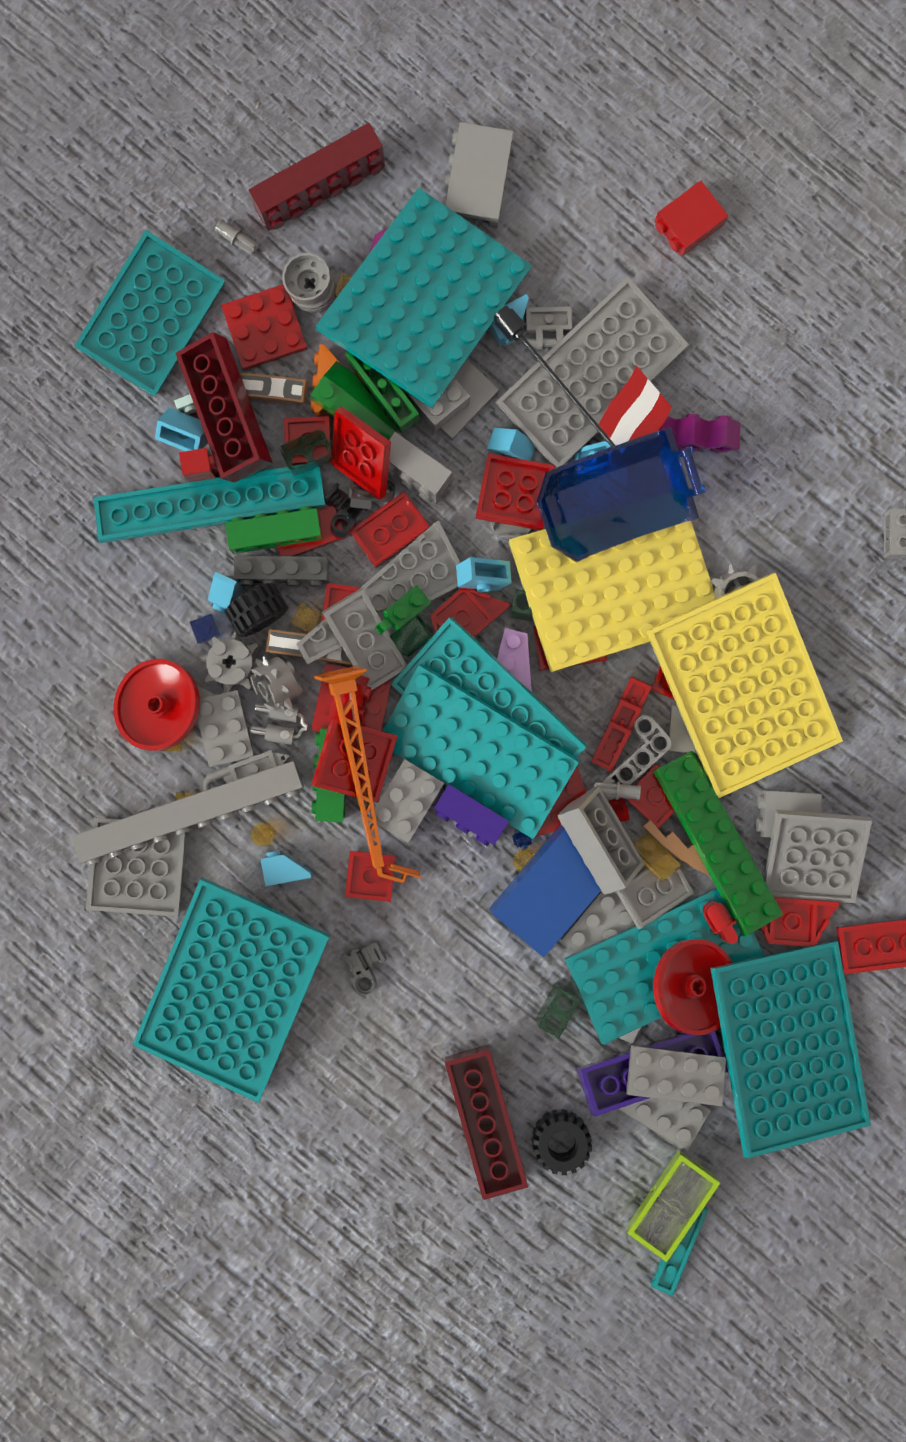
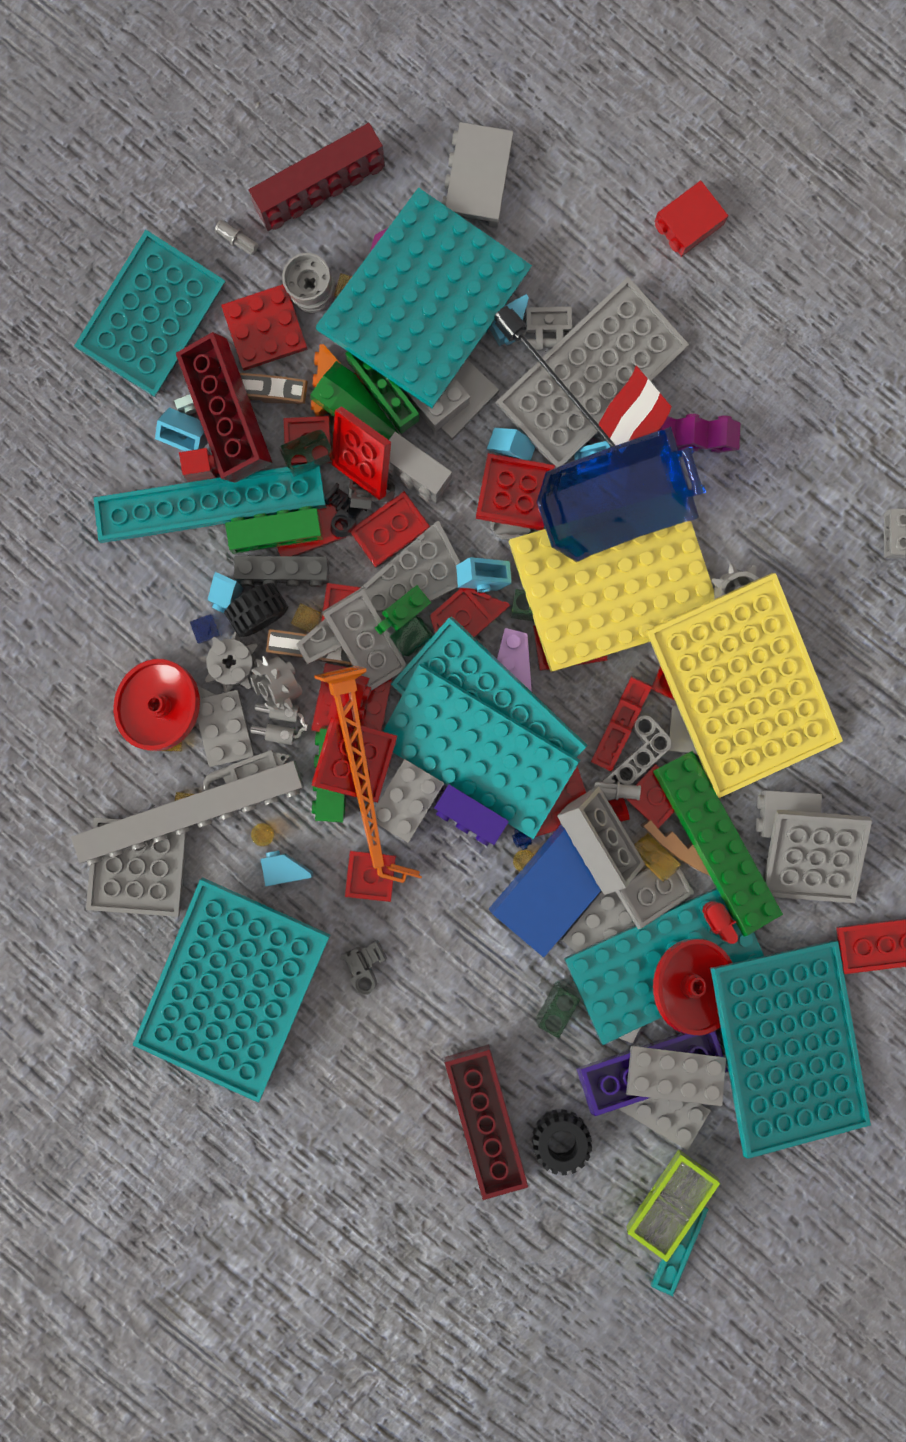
(800, 922): red wing -> none

